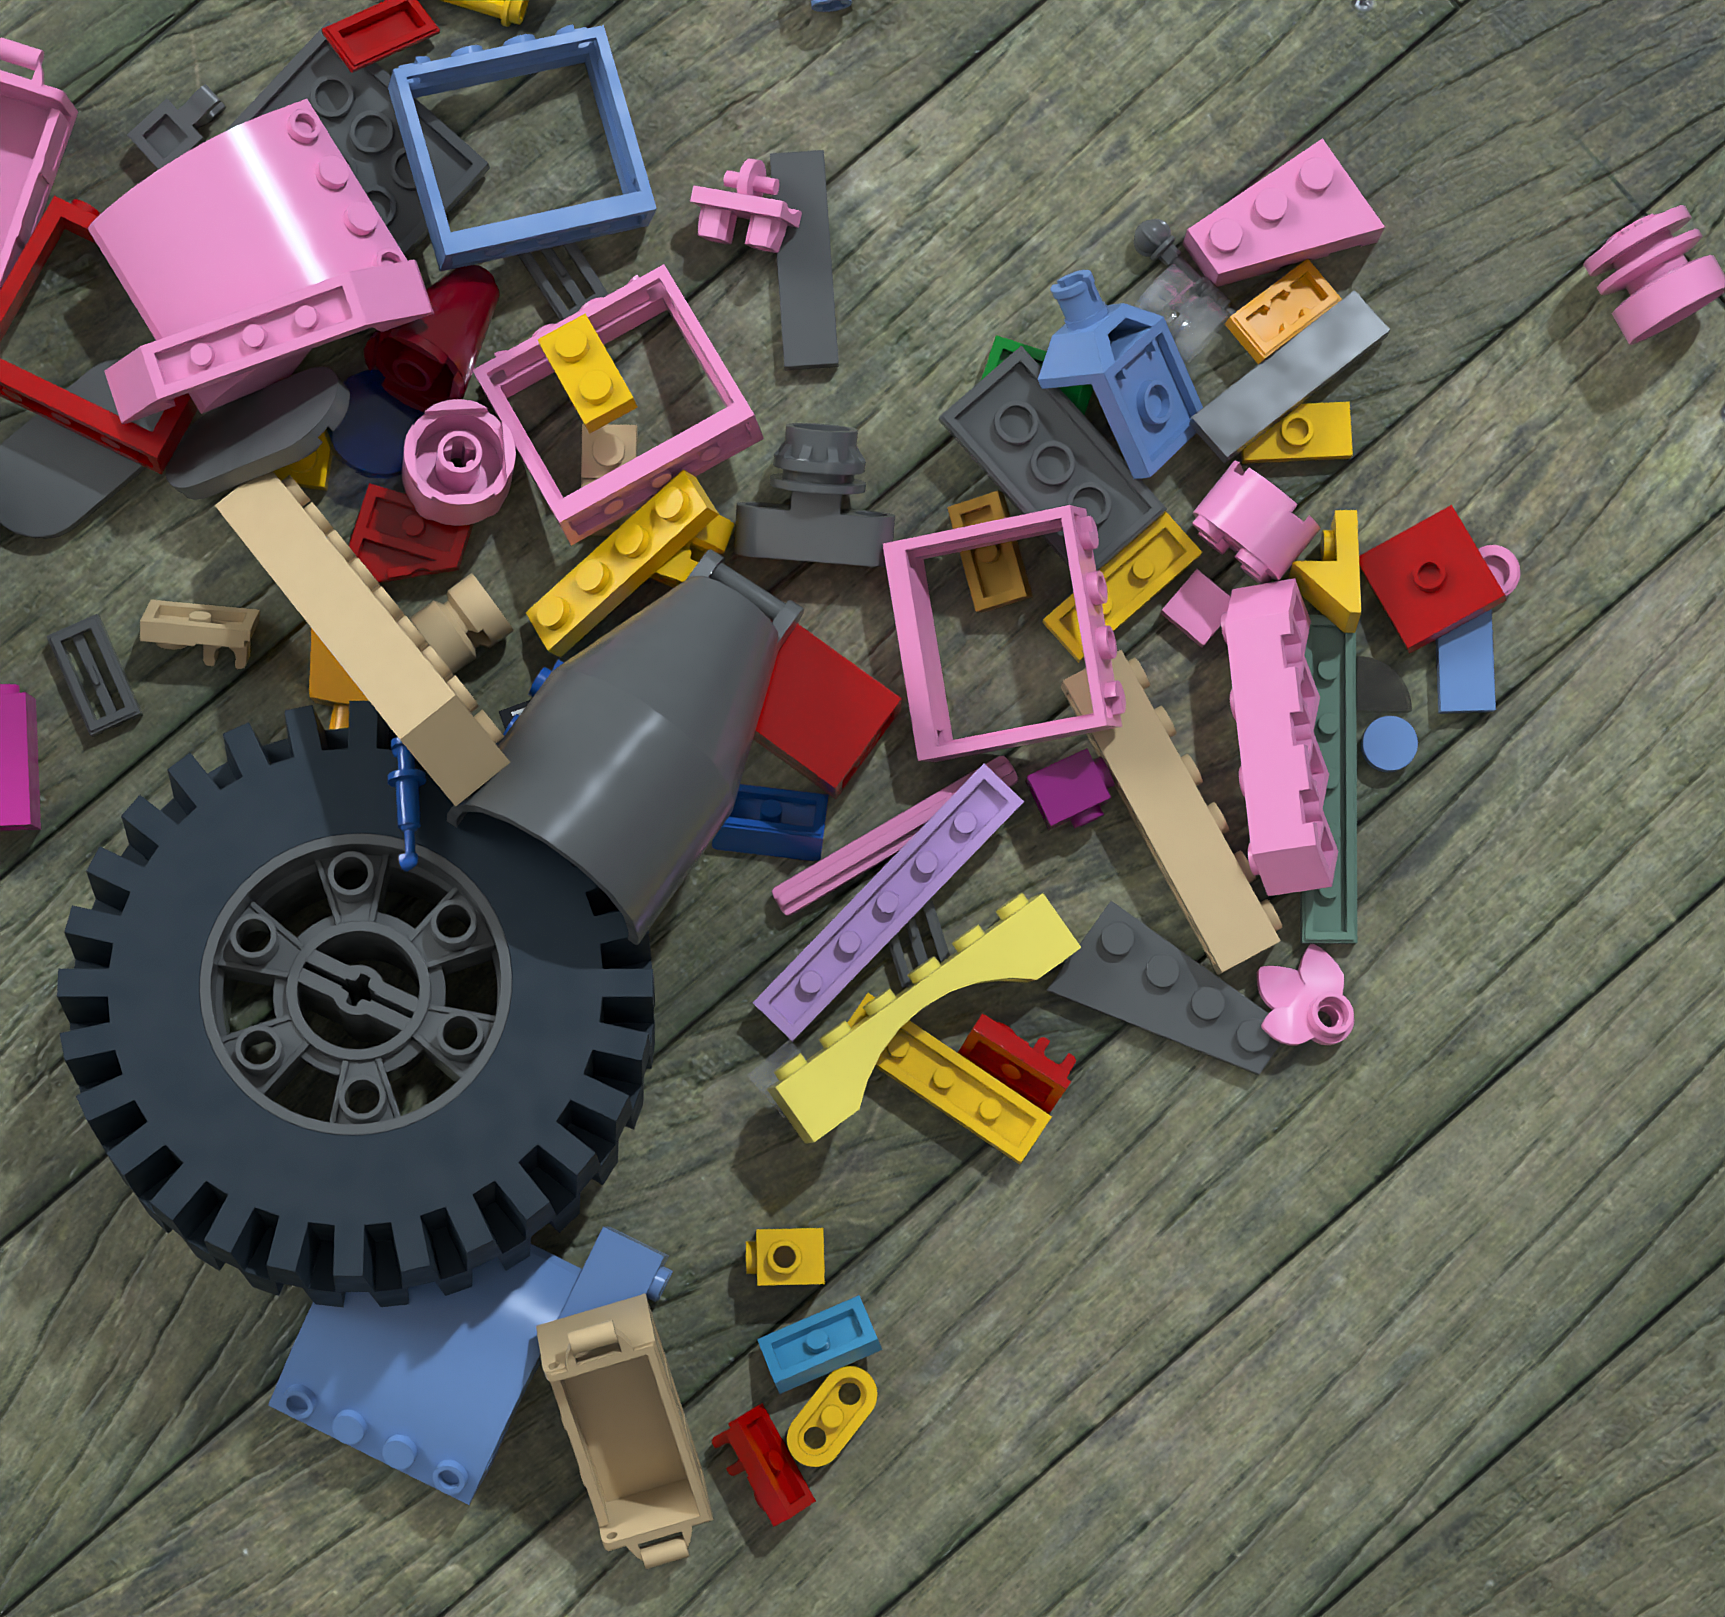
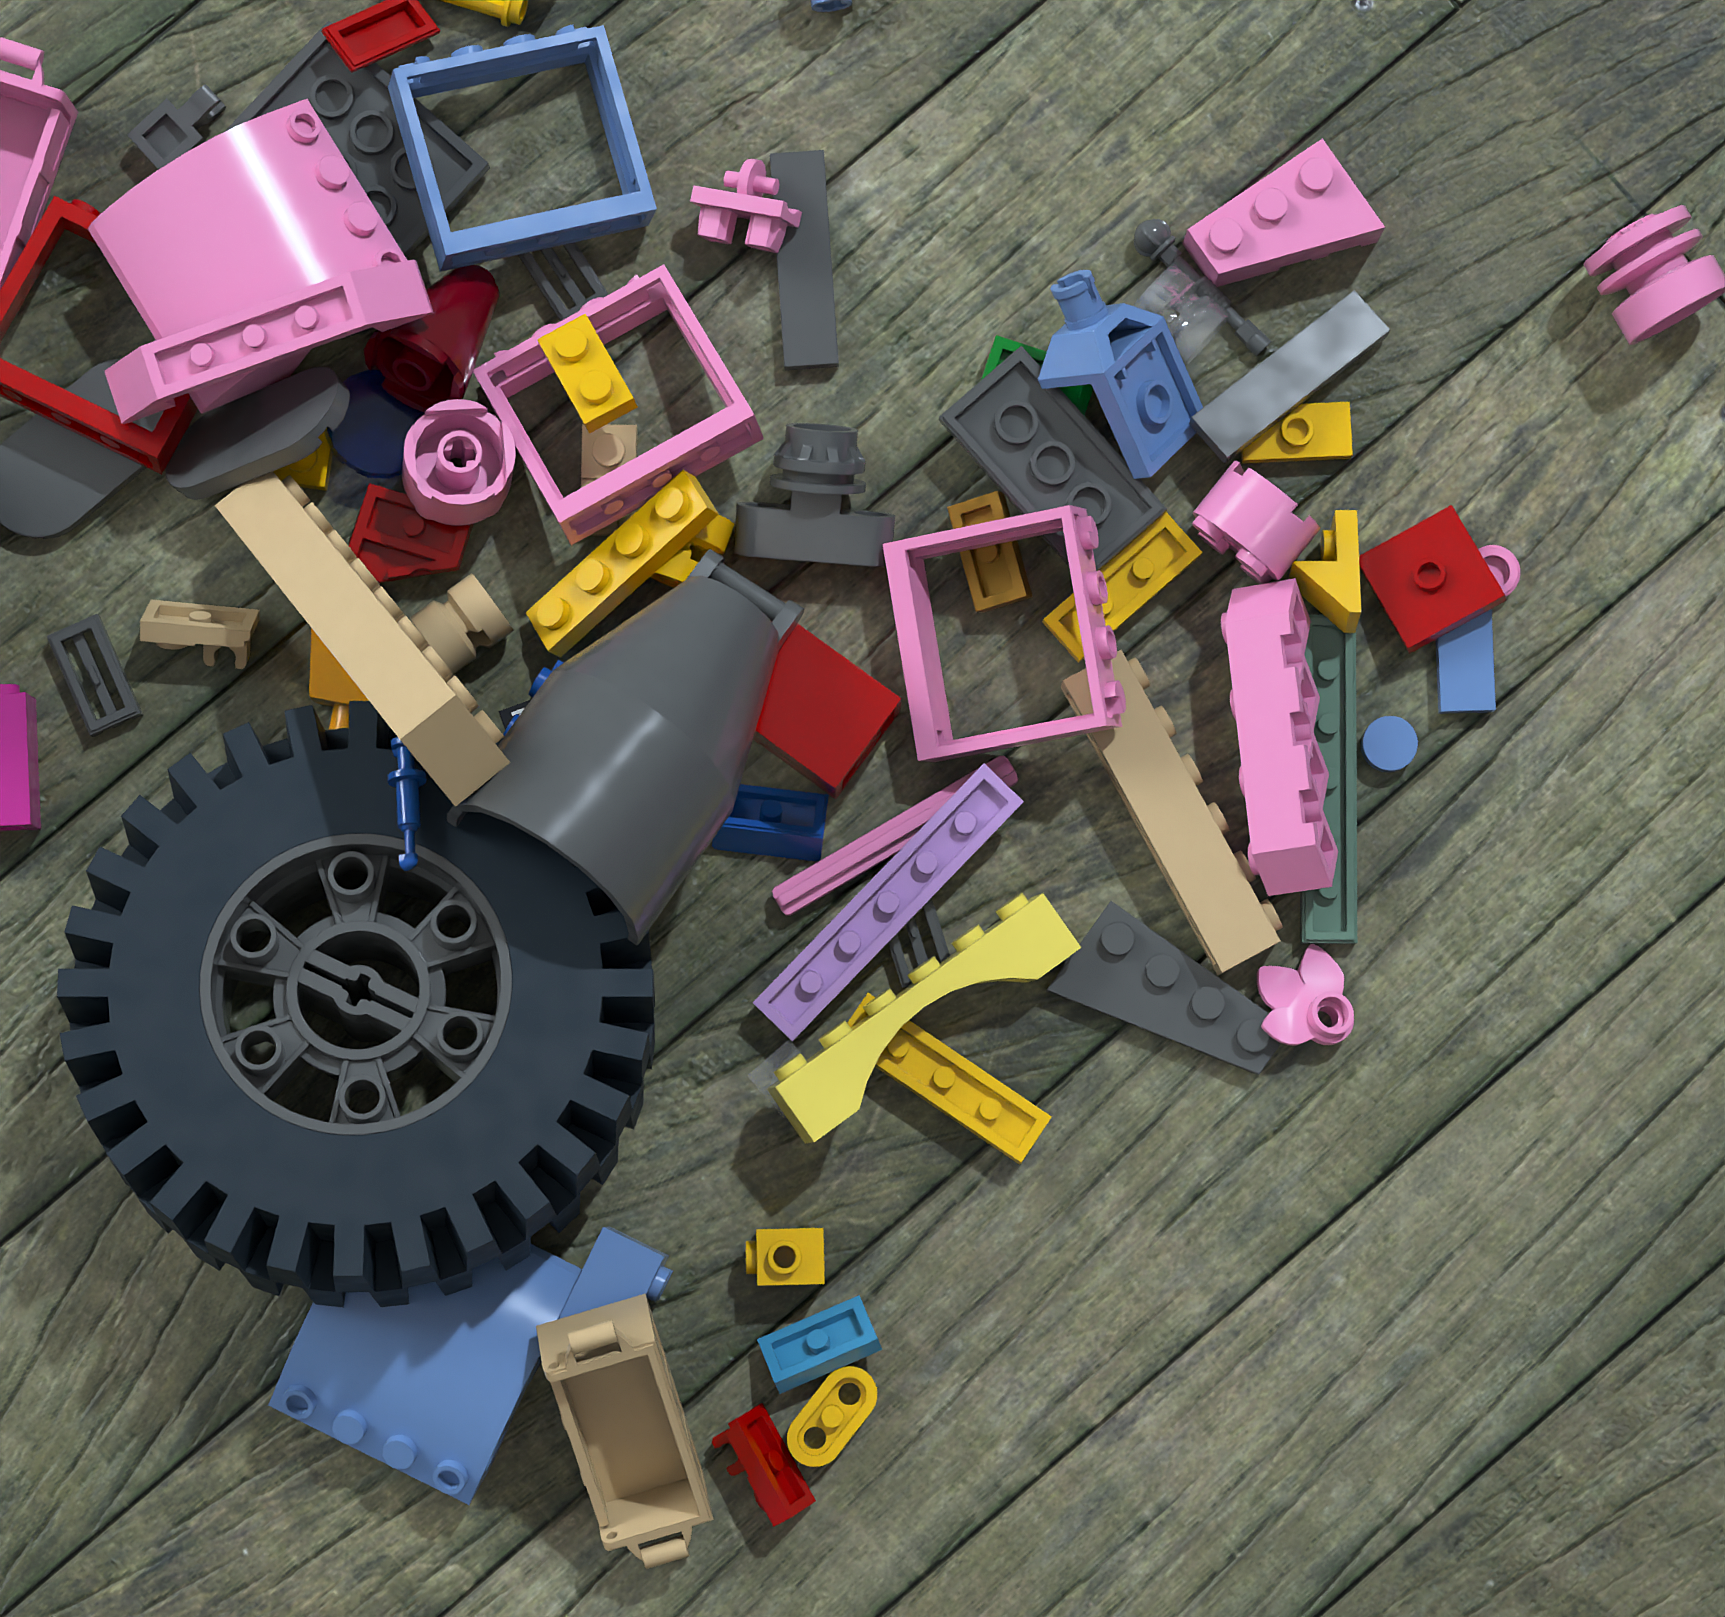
(1016, 1064): red plate -> none
(1071, 790): magenta brick -> none
(1197, 608): bright pink tile -> none
(1282, 311): light orange plate -> none
(1379, 688): clear smoke tile -> none

